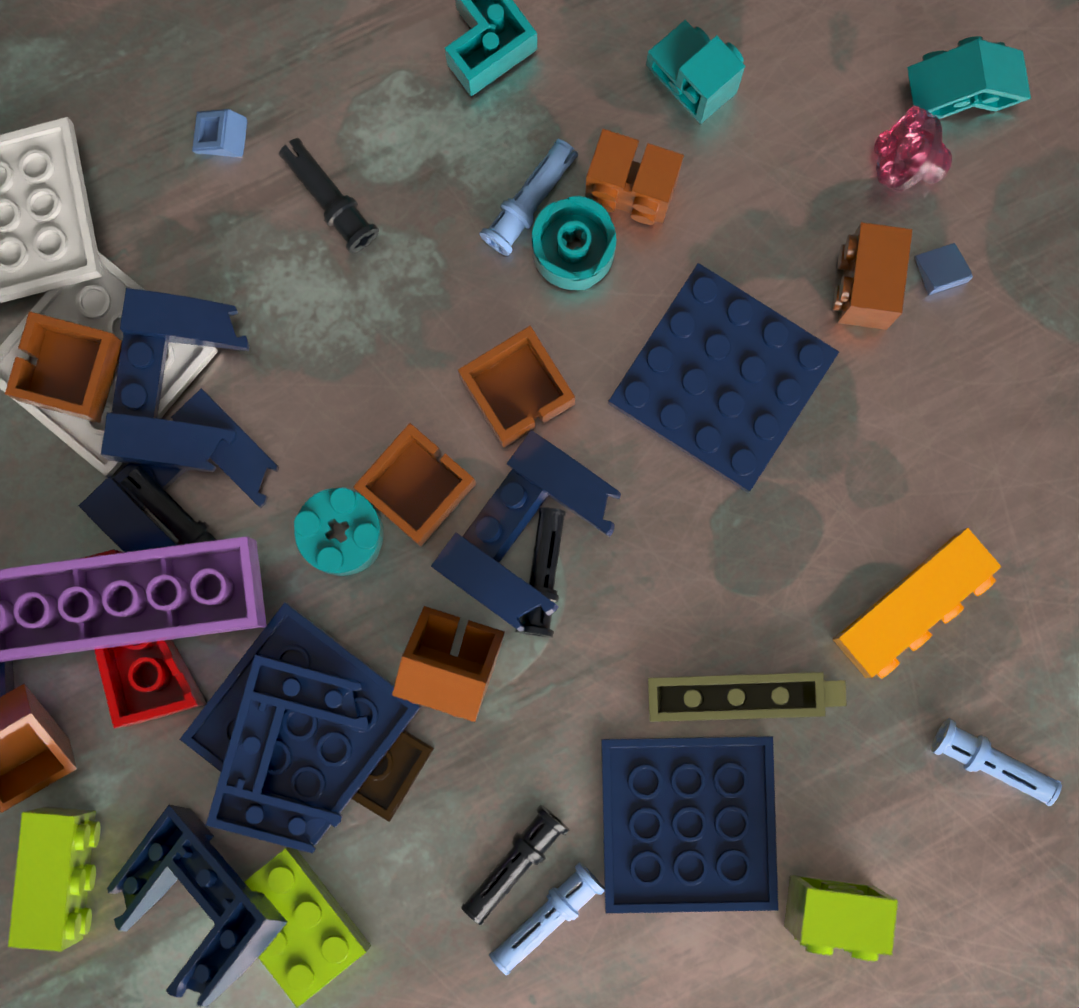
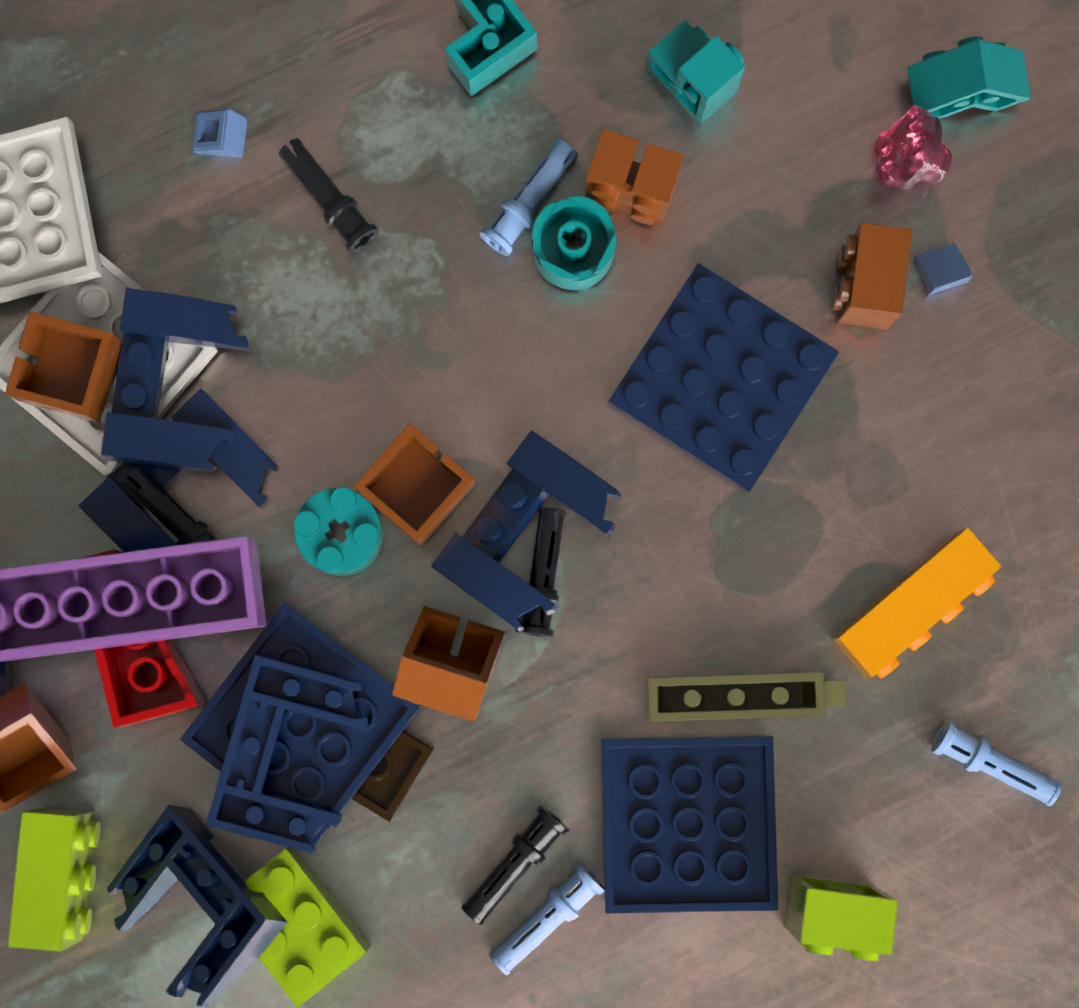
(516, 386): dark orange piece -> none

